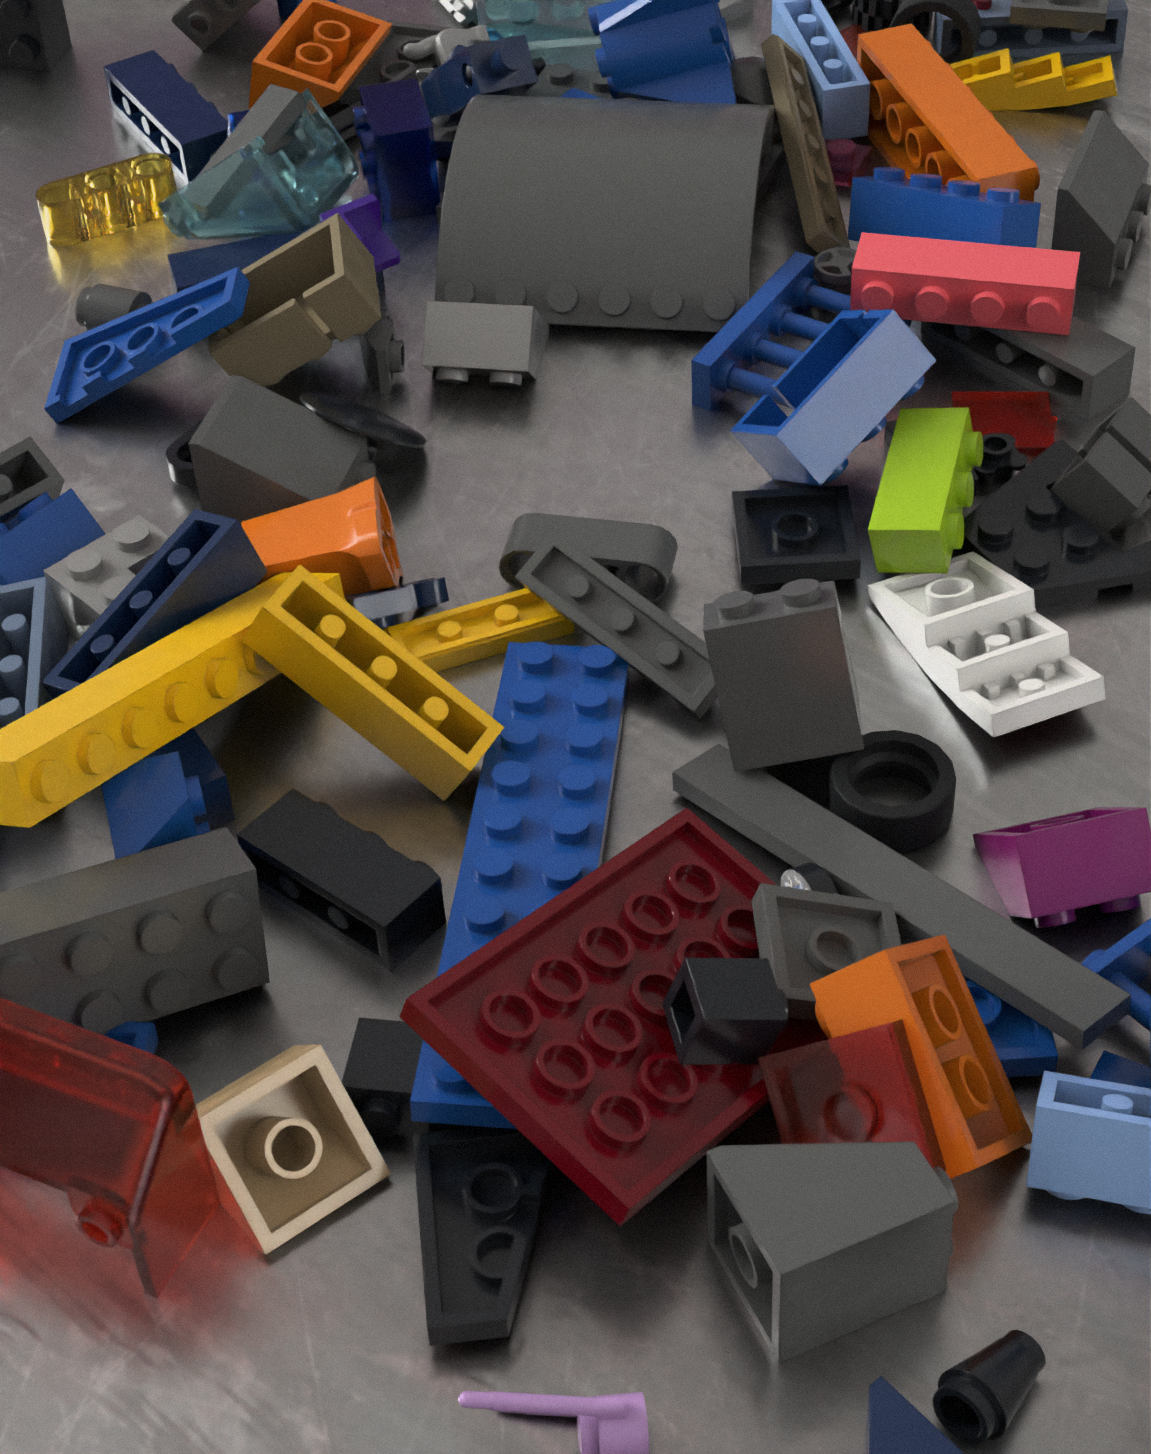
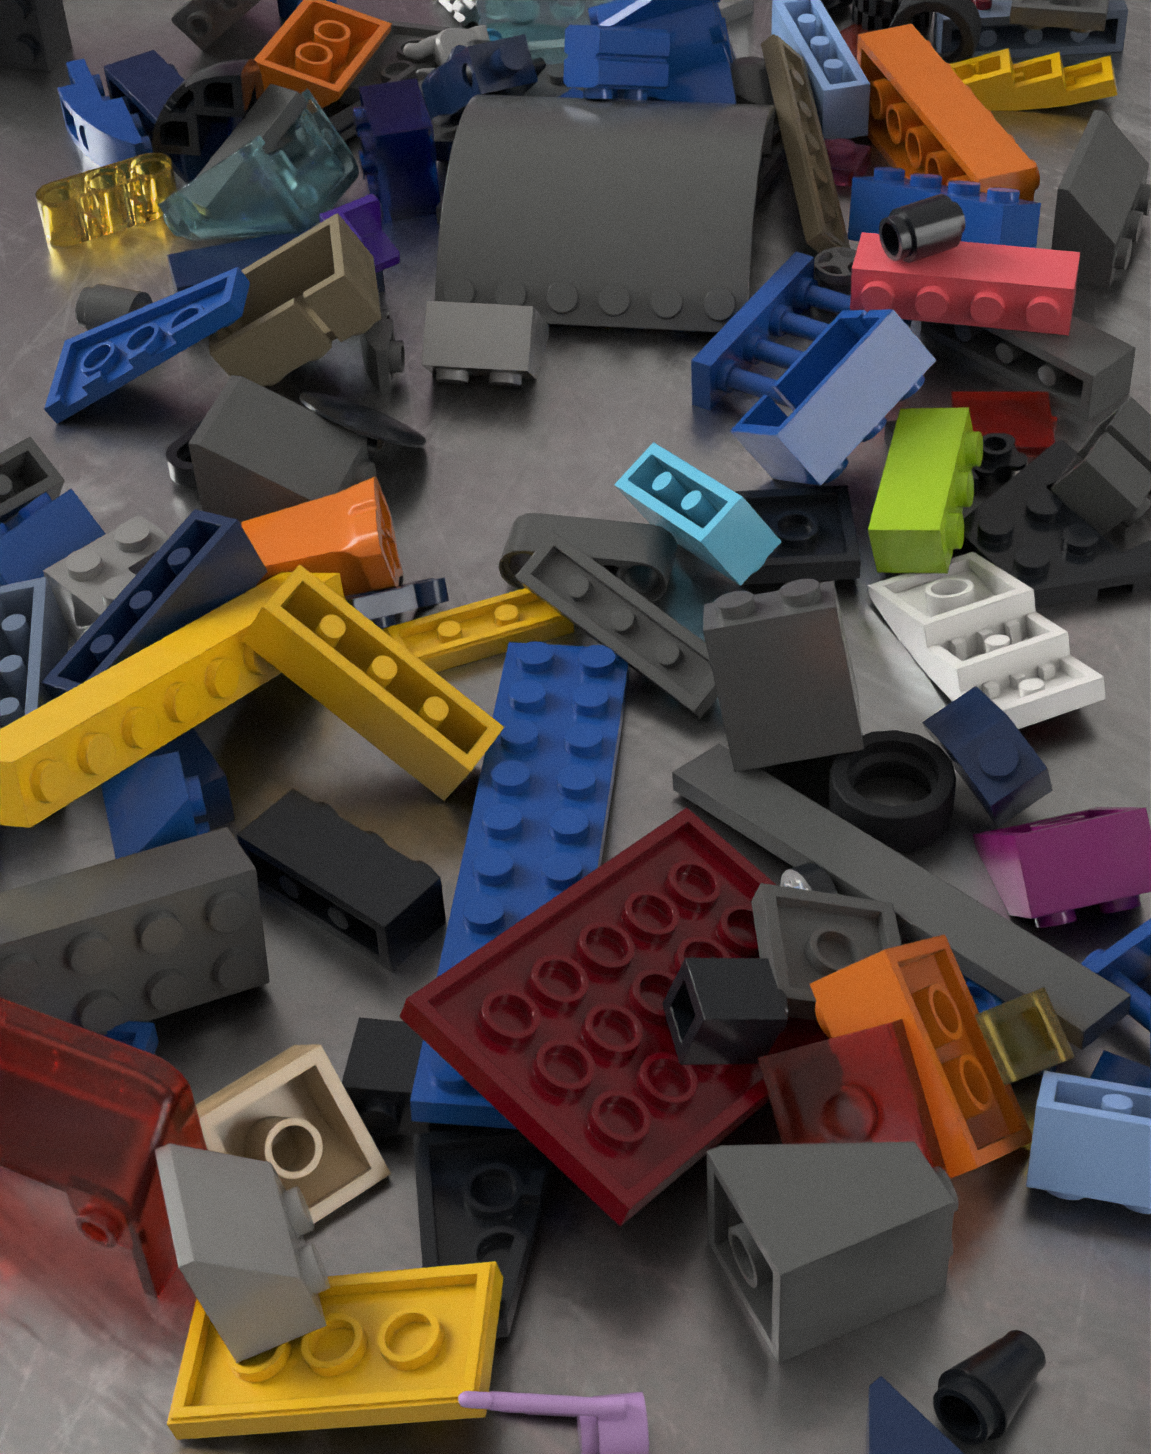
(96, 123): none -> blue slope
(203, 98): none -> black brick
(243, 1247): none -> light grey slope
(390, 1354): none -> yellow plate
(616, 58): none -> blue brick
(698, 513): none -> medium azure brick
(922, 229): none -> black brick
(990, 755): none -> dark blue slope
(1024, 1036): none -> clear yellow brick

